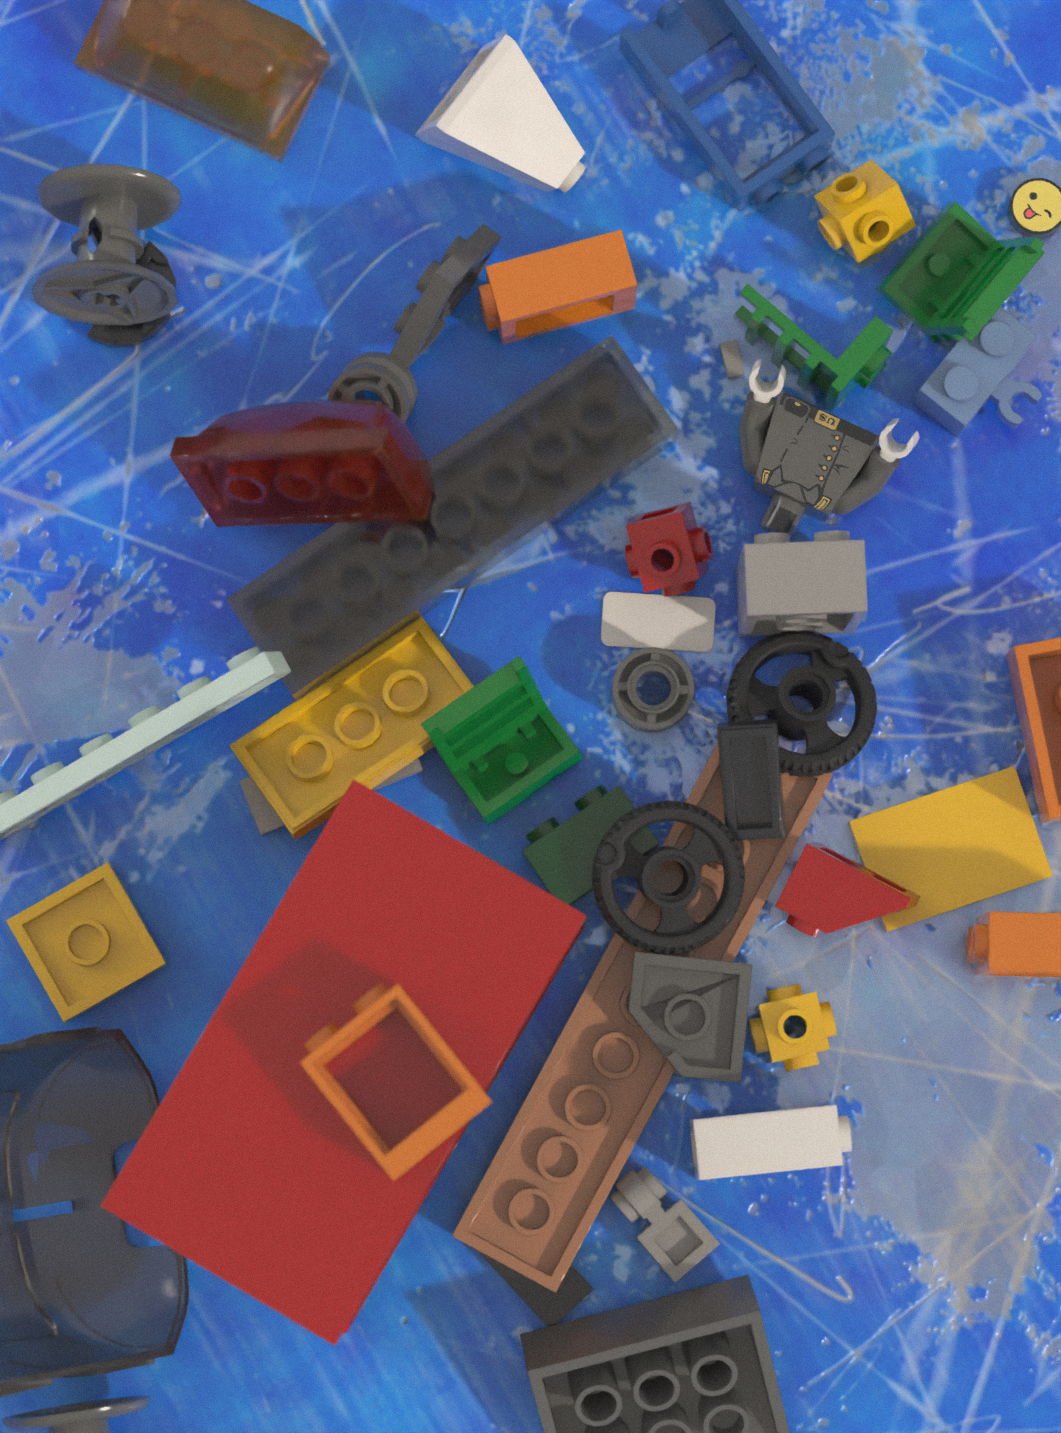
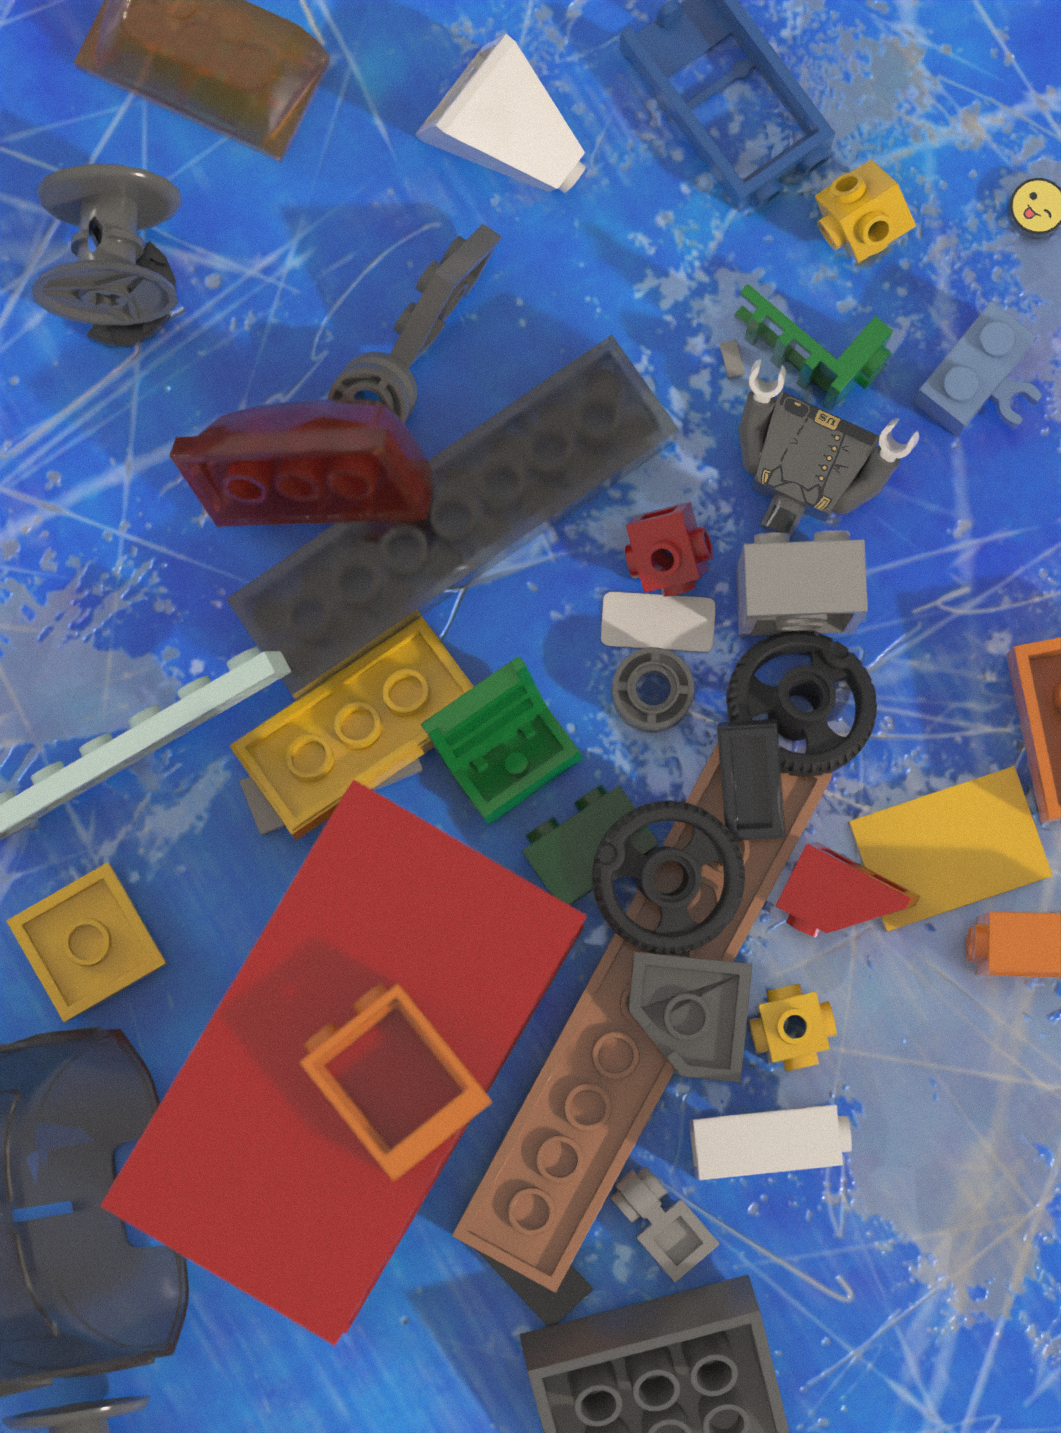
(558, 287): orange window -> none
(957, 276): green plate -> none

